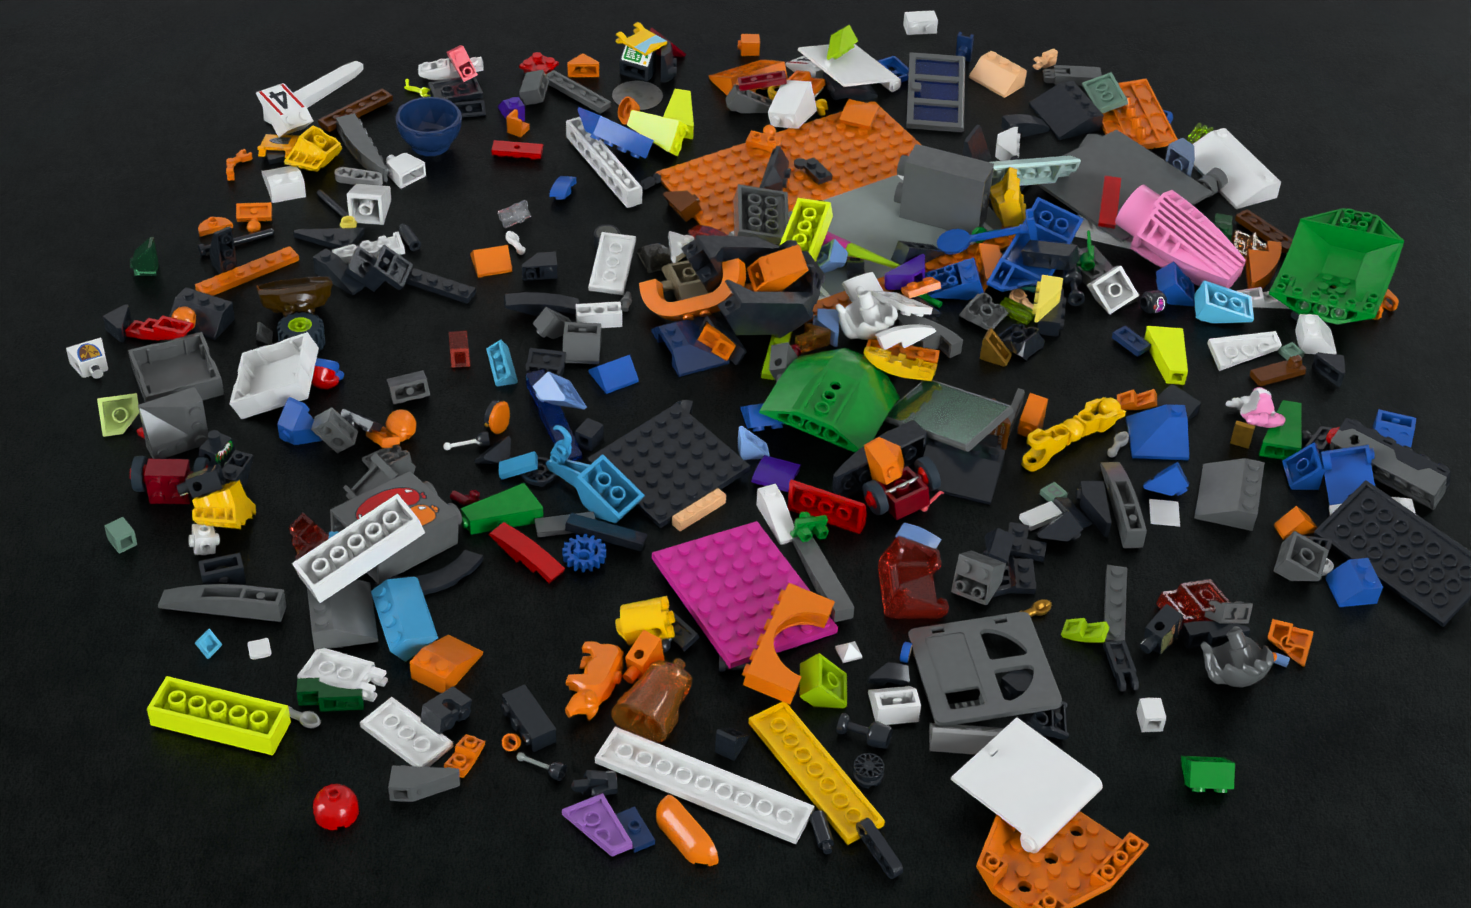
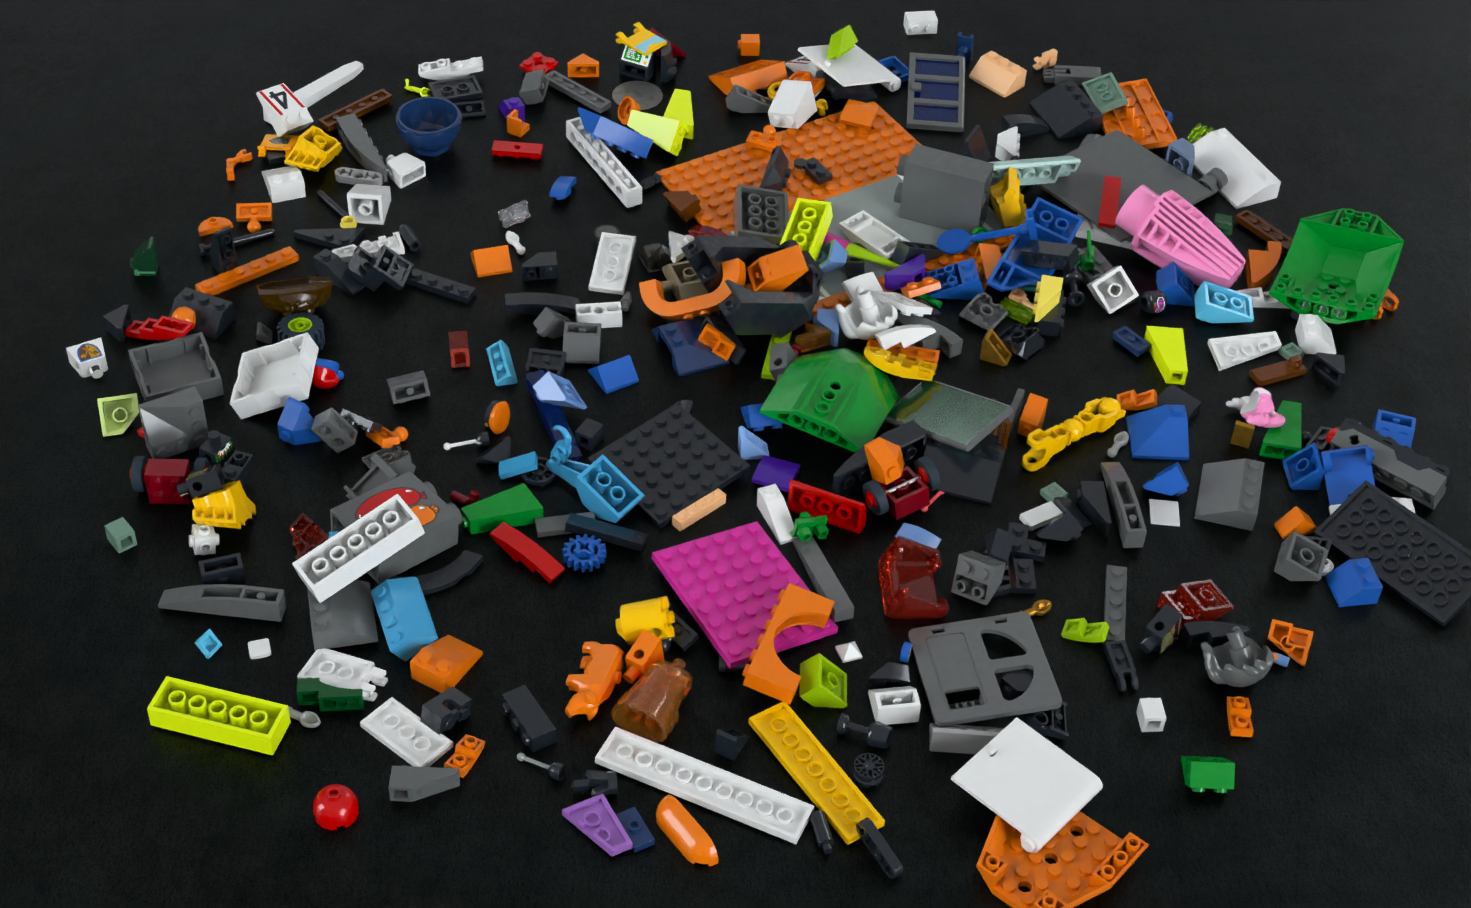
(401, 423): orange hair -> none
(462, 63): coral slope -> none
(509, 746): orange hinge -> none
(762, 80): dark red tile -> none
(871, 233): none -> white slope
(1230, 612): dark grey hinge -> none
(1239, 716): none -> orange slope
(1244, 242): clear orange slope -> none

